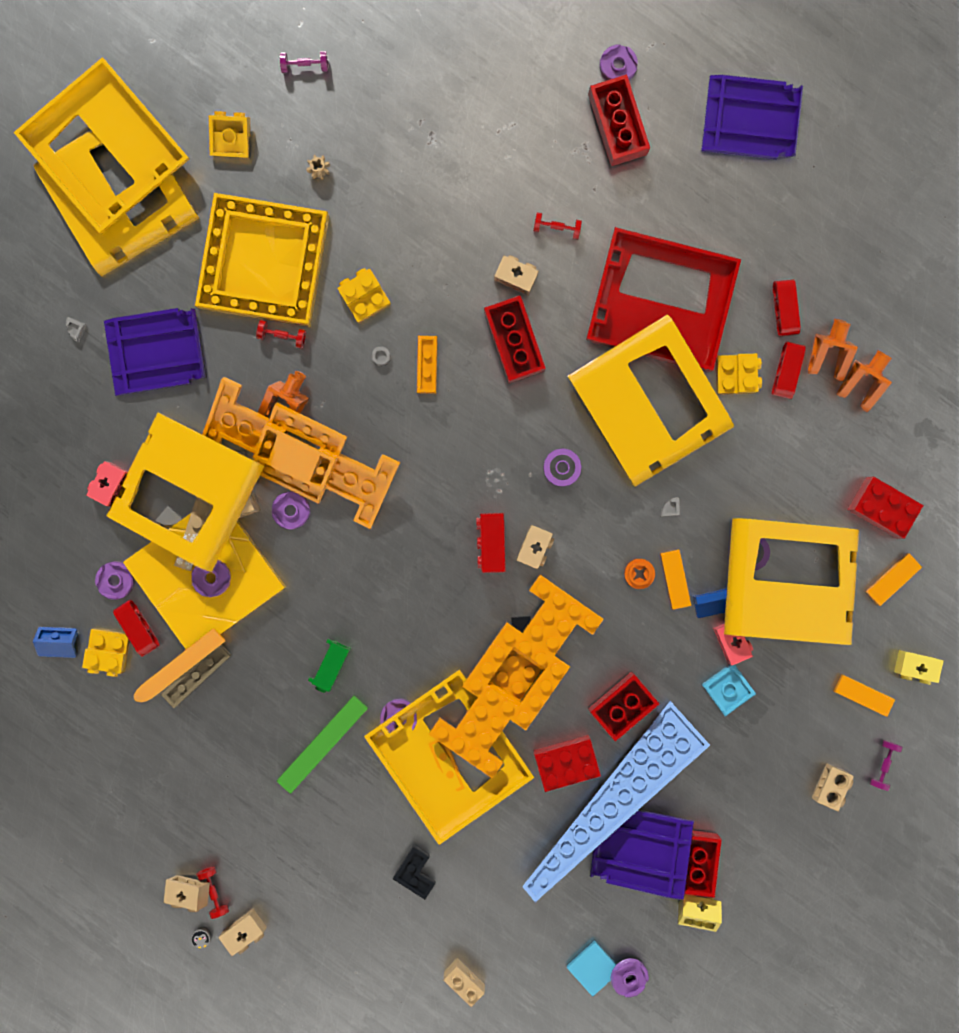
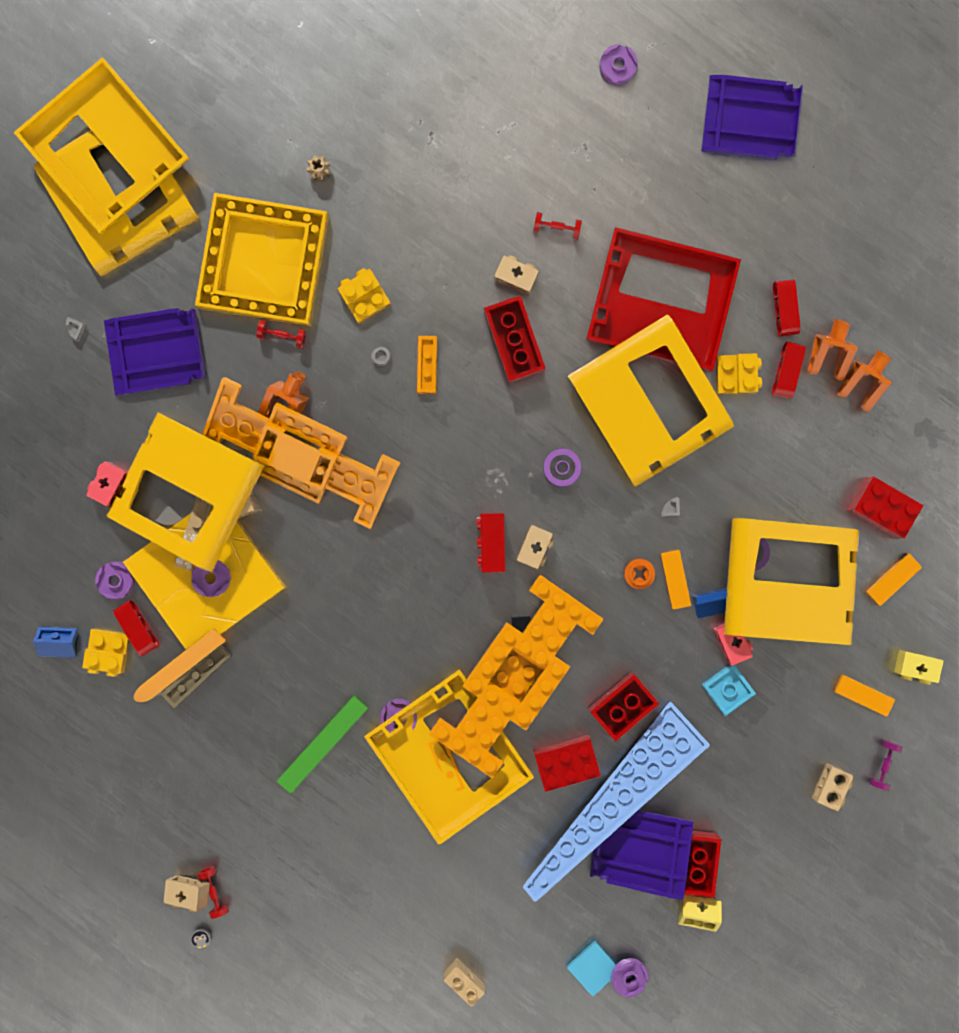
(229, 134): yellow plate -> none
(232, 936): tan brick -> none
(279, 510): medium lavender tile -> none
(284, 63): magenta wheel -> none
(330, 666): green brick -> none
(410, 875): black plate -> none
(618, 120): red brick -> none

